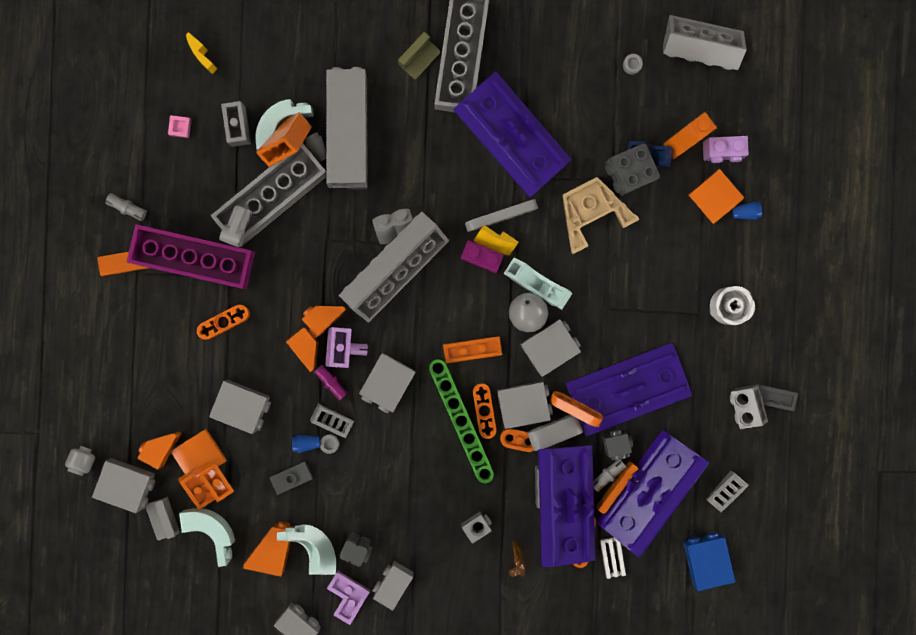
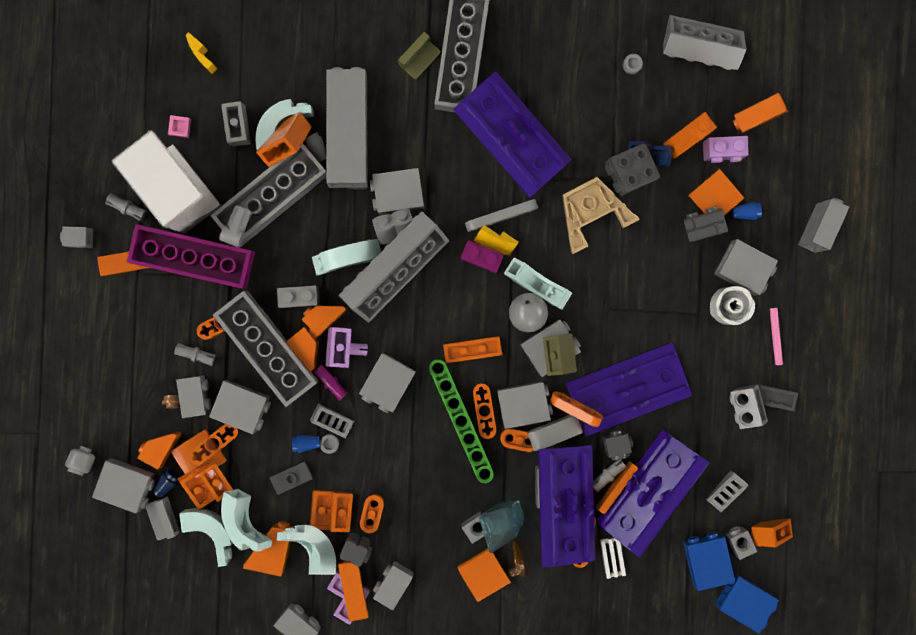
(77, 237): none -> light grey brick
(166, 183): none -> white piece
(167, 481): none -> dark blue cone
(171, 401): none -> medium nougat plate
(193, 396): none -> light grey brick
(195, 354): none -> light grey pin
(204, 457): none -> orange beam
(237, 522): none -> light aqua arch
(265, 347): none -> light grey brick
(298, 296): none -> light grey brick
(331, 510): none -> orange slope
(346, 256): none -> light aqua arch
(353, 591): none -> orange tile
(371, 512): none -> orange plate
(397, 191): none -> light grey brick
(483, 574): none -> orange slope
(501, 524): none -> clear light blue slope
(559, 354): none -> olive panel
(705, 224): none -> dark grey brick
(746, 267): none -> light grey brick
(746, 548): none -> light grey brick
(747, 603): none -> blue brick
(760, 113): none -> orange slope
(772, 532): none -> orange slope
(776, 336): none -> bright pink bar
(824, 225): none -> light grey brick

